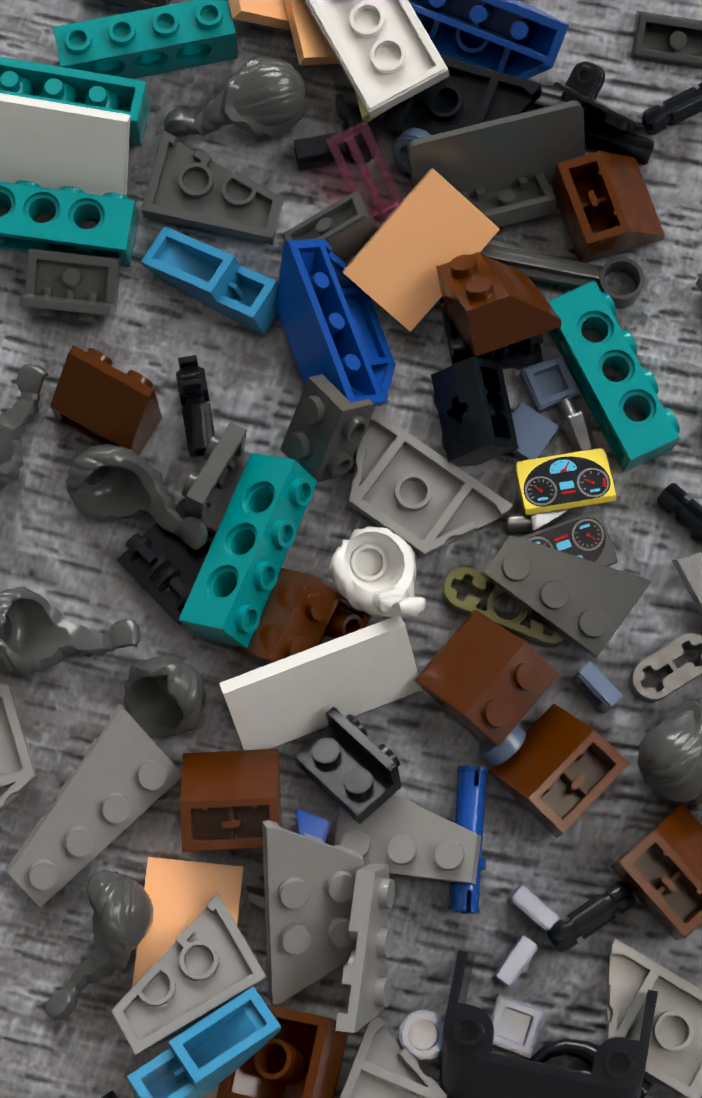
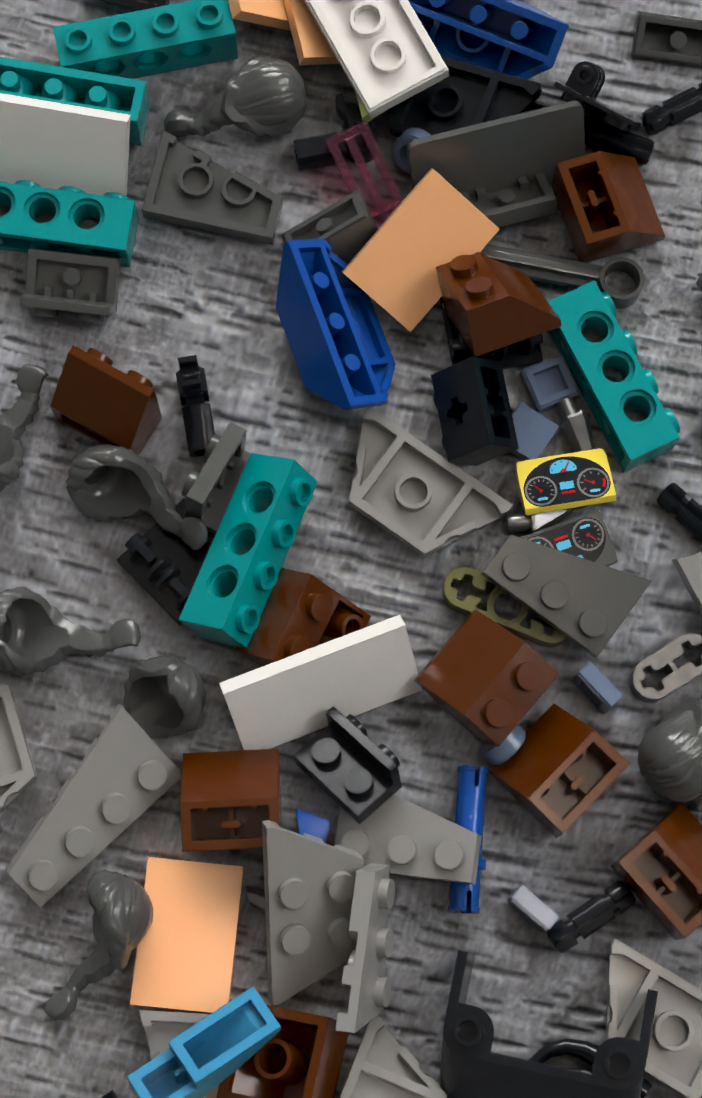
(190, 981): light grey wing -> none
(213, 279): dark azure slope -> none
(326, 429): dark grey bracket -> none
(377, 573): white hair -> none
(422, 1034): tile -> none
(515, 961): tile -> none
(515, 1025): sand blue tile -> none

